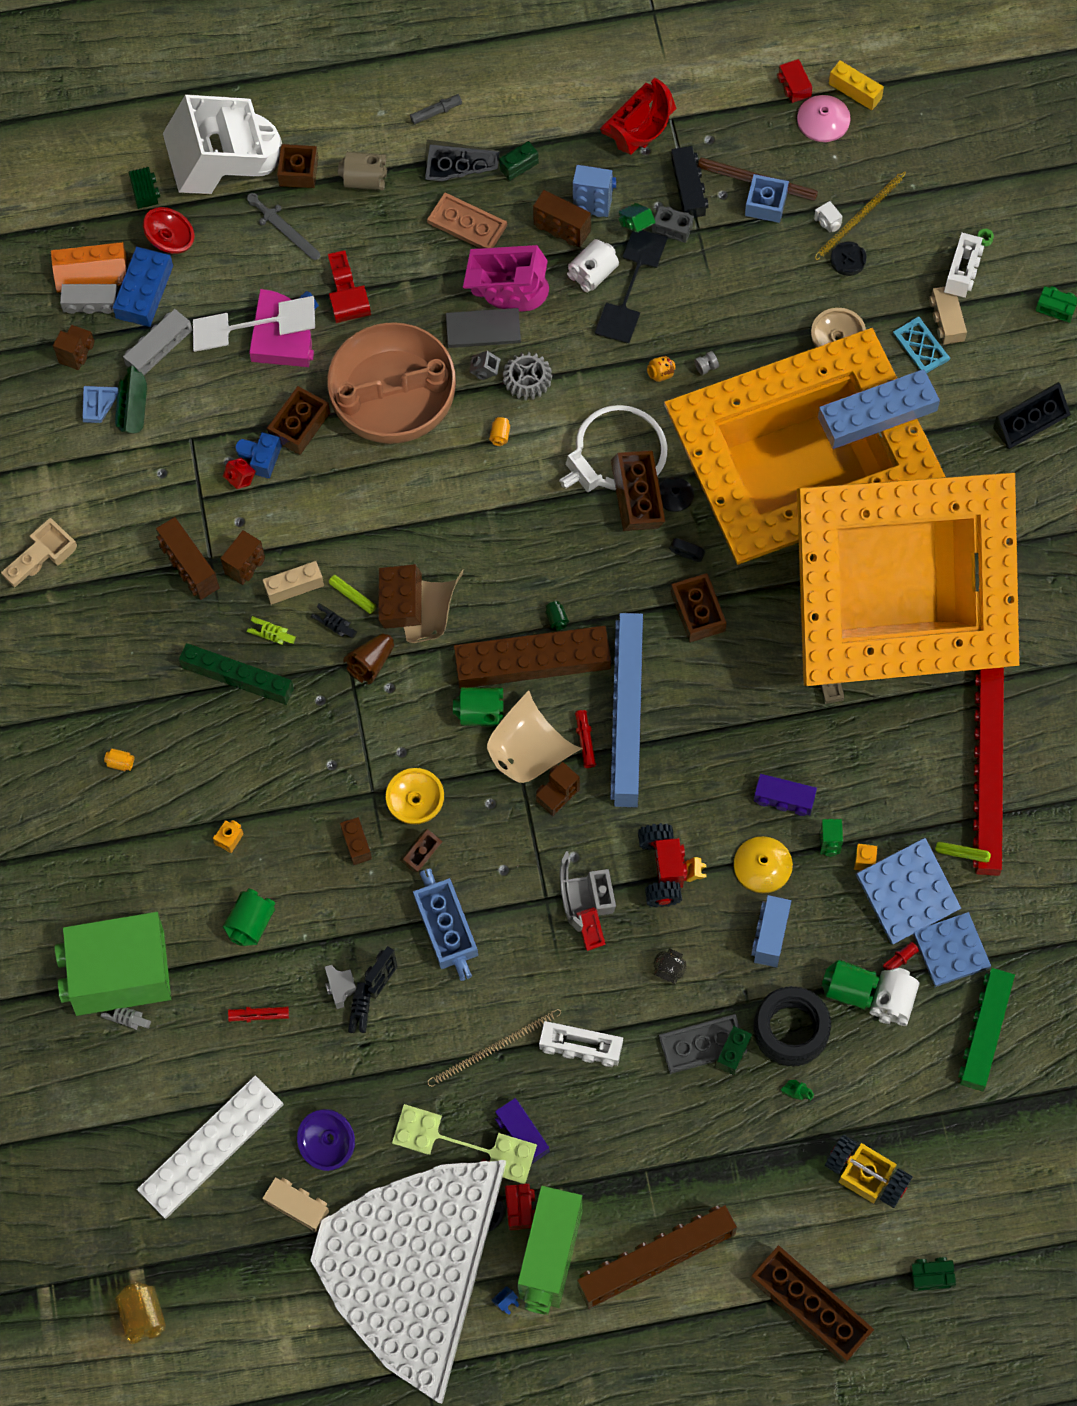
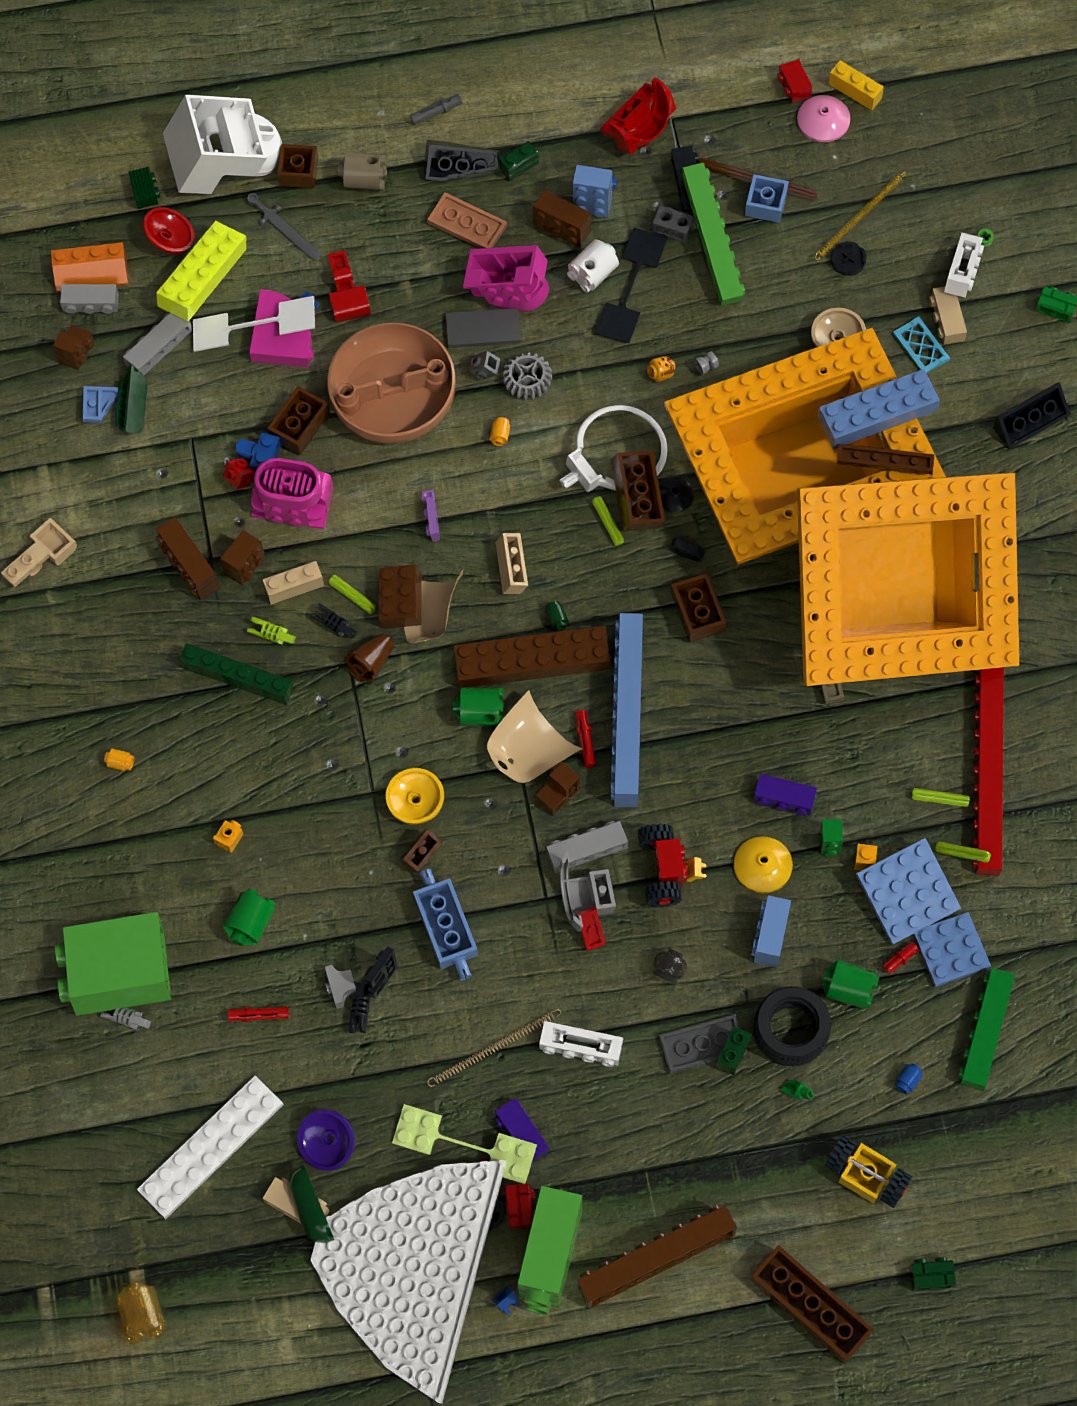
(143, 286): blue brick -> none
(201, 271): none -> neon yellow brick
(291, 493): none -> dark pink brick
(308, 1206): none -> dark green brick
(356, 841): reddish brown brick -> none
(430, 512): none -> medium lavender hinge
(511, 563): none -> tan brick
(588, 846): none -> light grey brick
(608, 521): none -> lime axle
(636, 217): green brick -> none
(712, 234): none -> bright green brick
(828, 217): white brick -> none
(885, 459): none -> reddish brown plate
(894, 996): white cylinder -> none
(908, 1078): none -> blue brick
(940, 797): none -> lime axle

